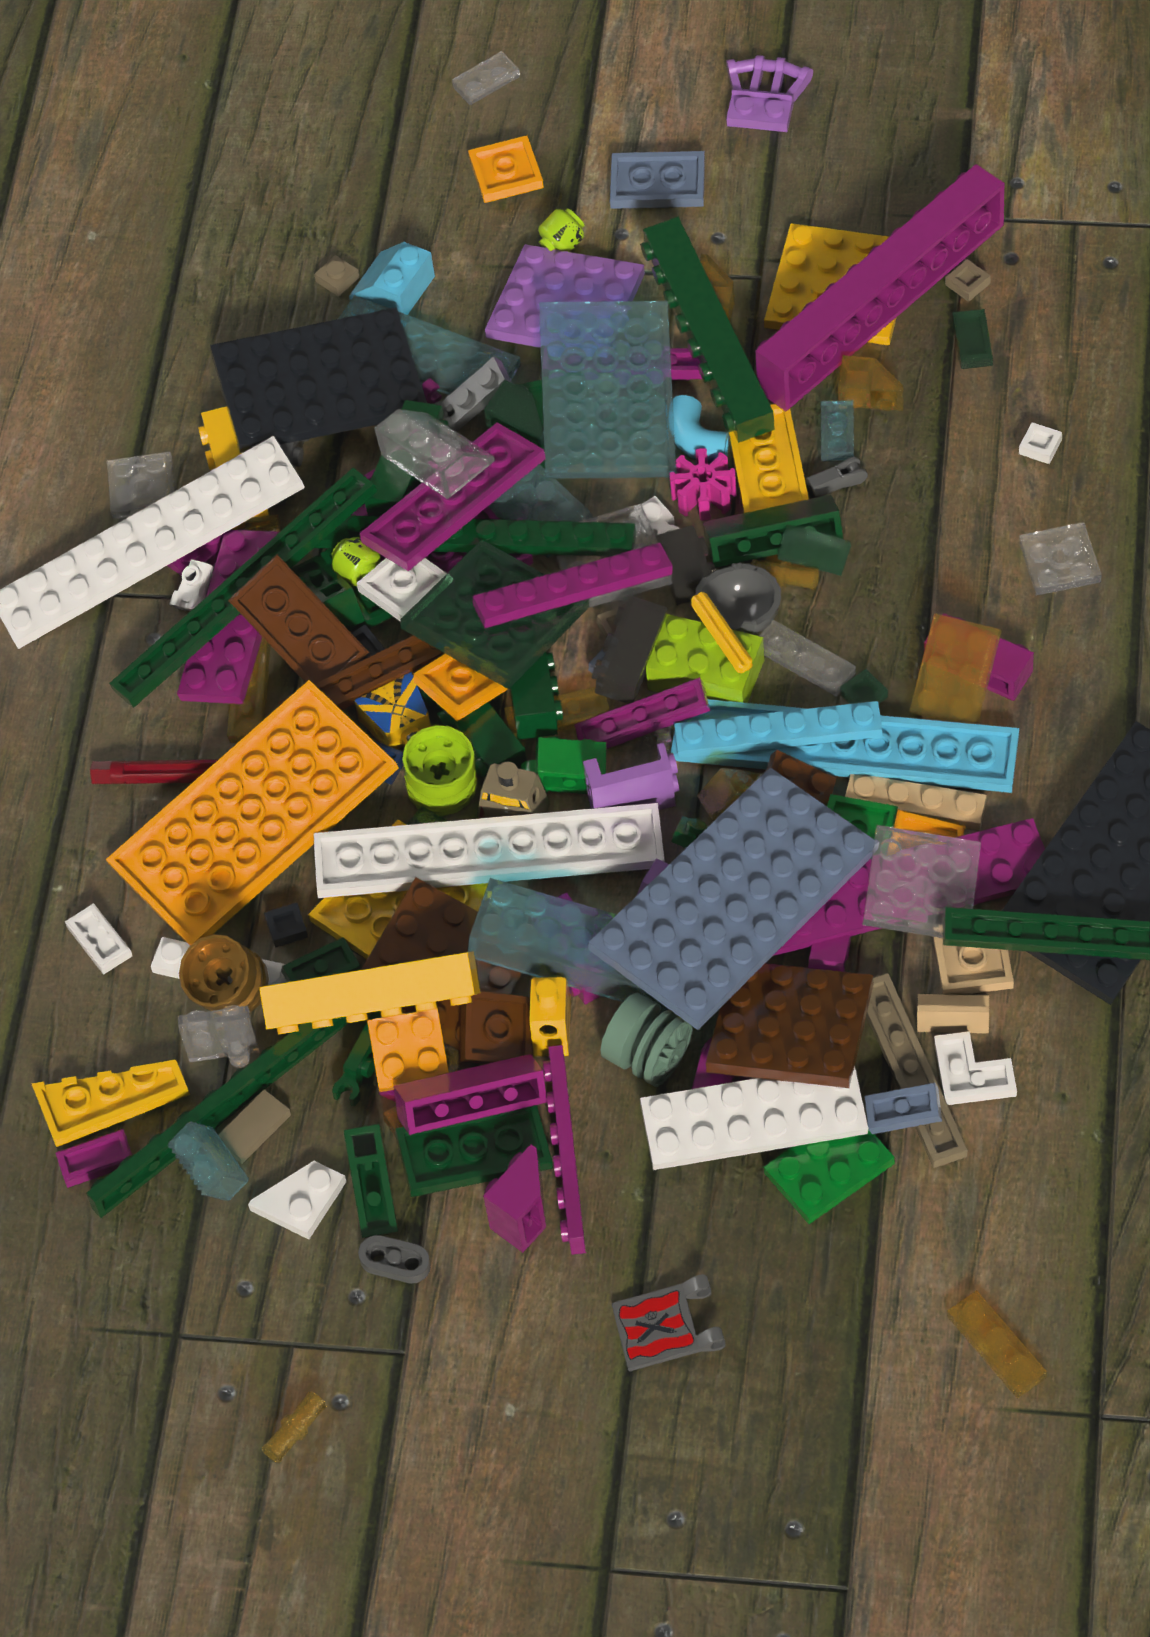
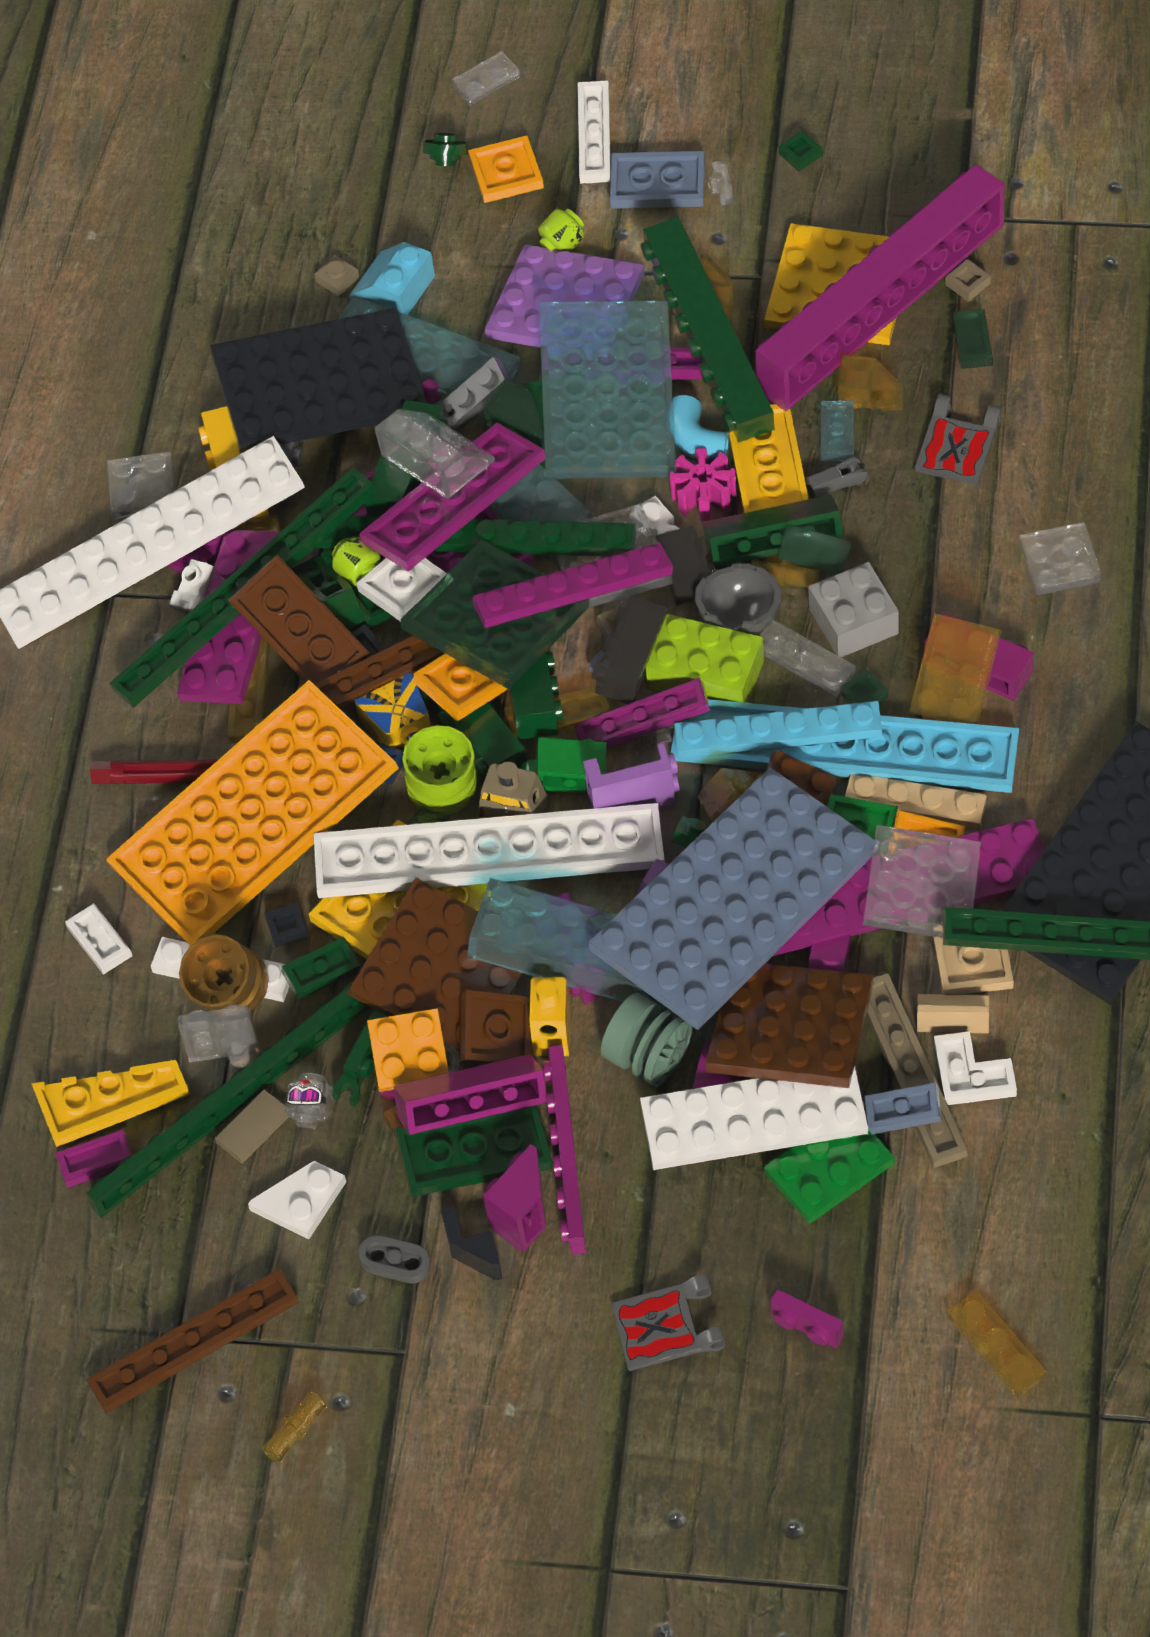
(192, 1341): none -> reddish brown plate
(208, 1161): clear light blue brick -> none
(309, 1100): none -> clear head
(369, 991): yellow brick -> none
(371, 1180): dark green slope -> none
(445, 148): none -> dark green plate
(475, 1250): none -> black slope
(594, 132): none -> white plate
(721, 183): none -> clear plate
(721, 632): yellow axle -> none
(763, 108): medium lavender plate -> none
(796, 1314): none -> magenta plate
(800, 151): none -> dark green plate
(853, 610): none -> light grey brick
(957, 447): none -> flag
(1040, 443): white plate -> none

